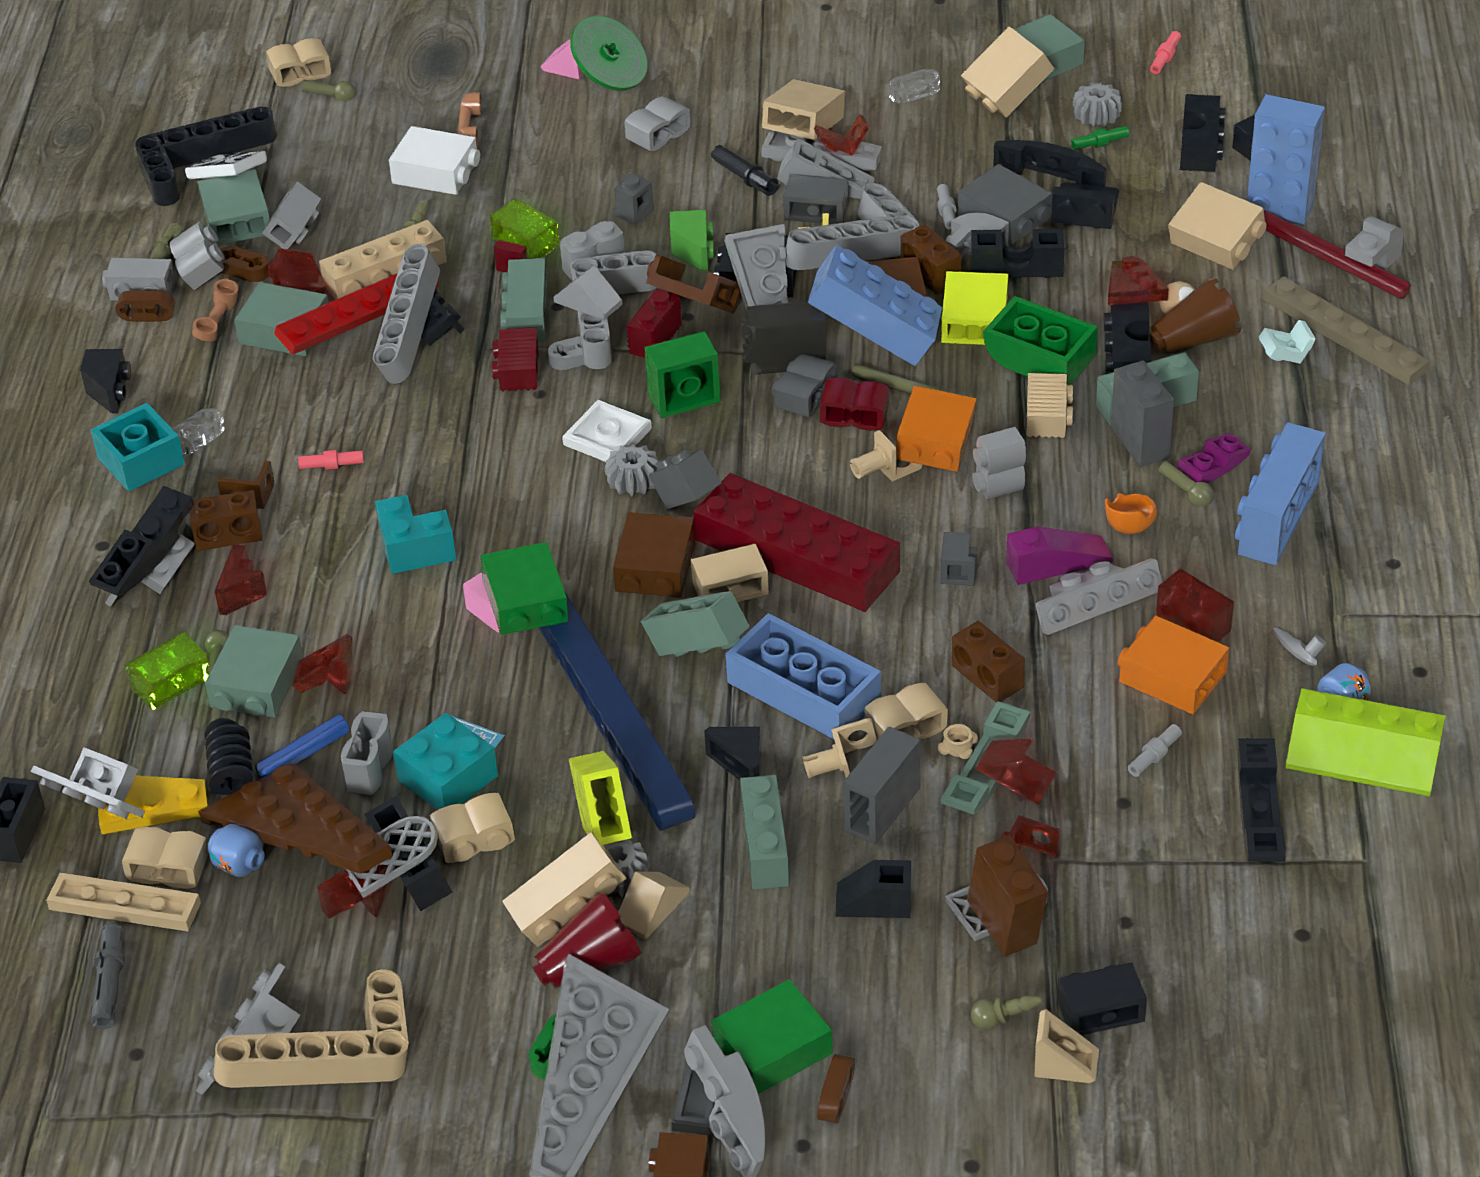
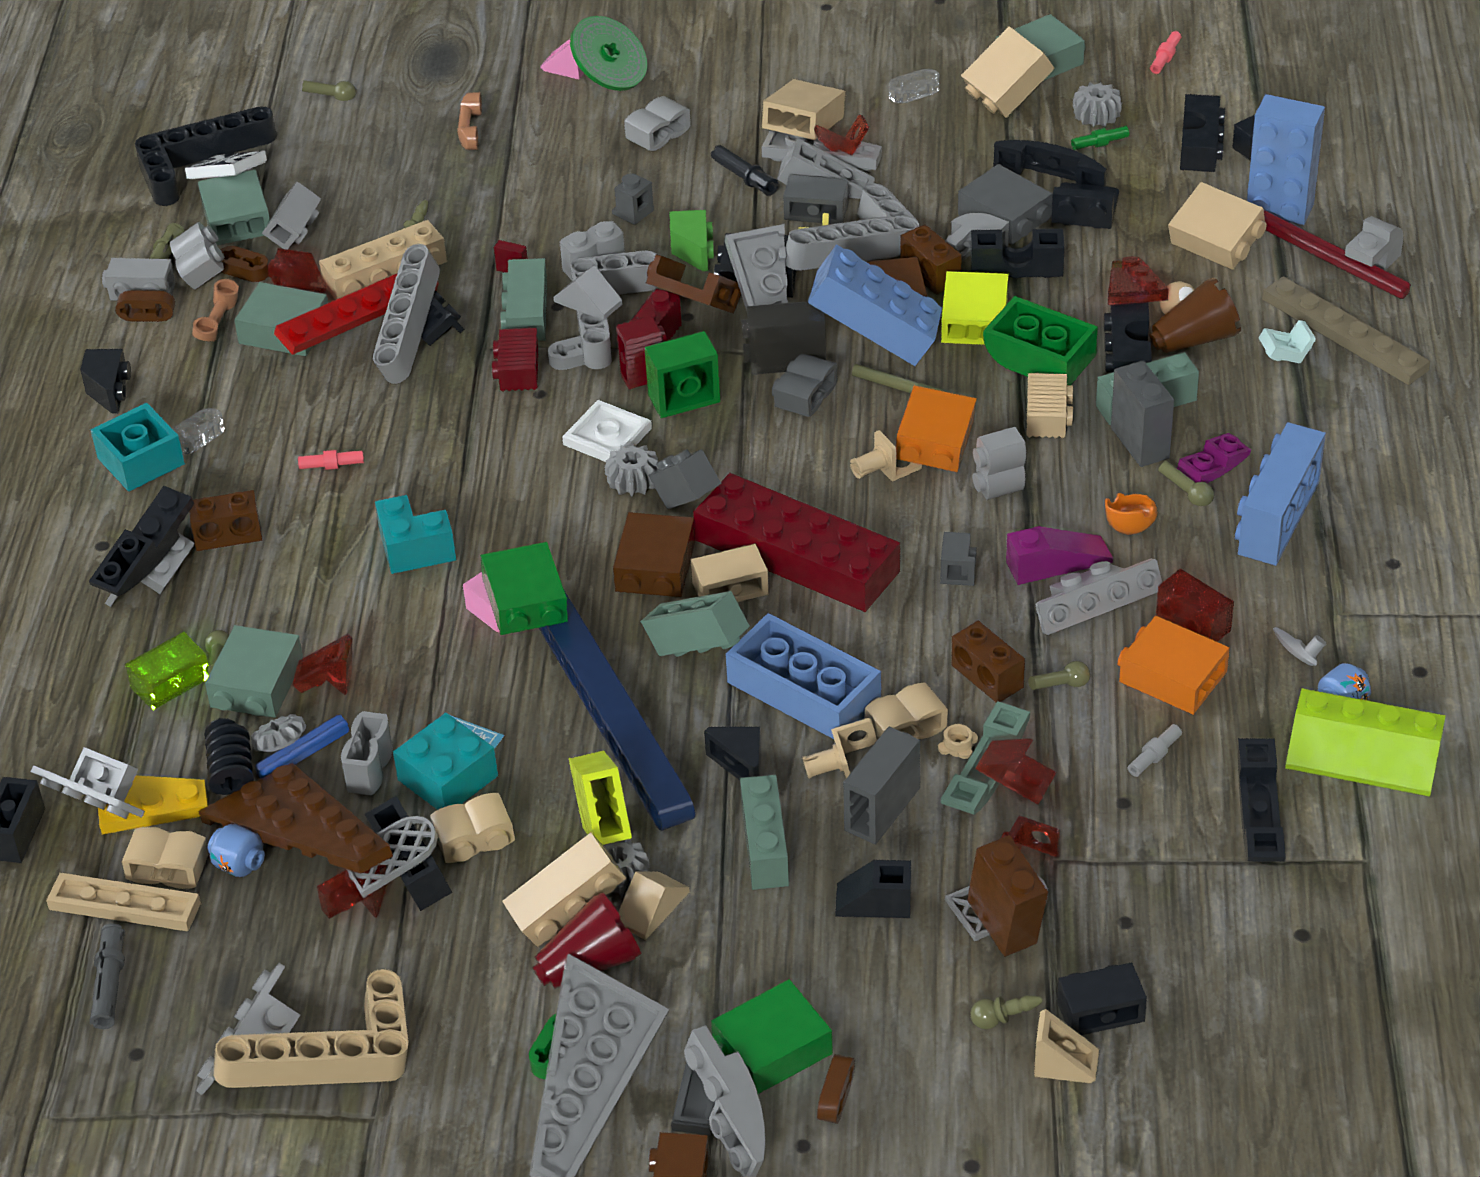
(238, 582): clear red slope -> none
(262, 493): reddish brown bracket -> none
(278, 733): none -> light grey gear
(298, 62): tan brick -> none
(434, 160): white brick -> none
(525, 226): clear neon green brick -> none
(632, 340): none -> dark red brick
(854, 404): dark red brick -> none
(946, 205): light grey bar -> none
(1073, 674): none -> olive bar

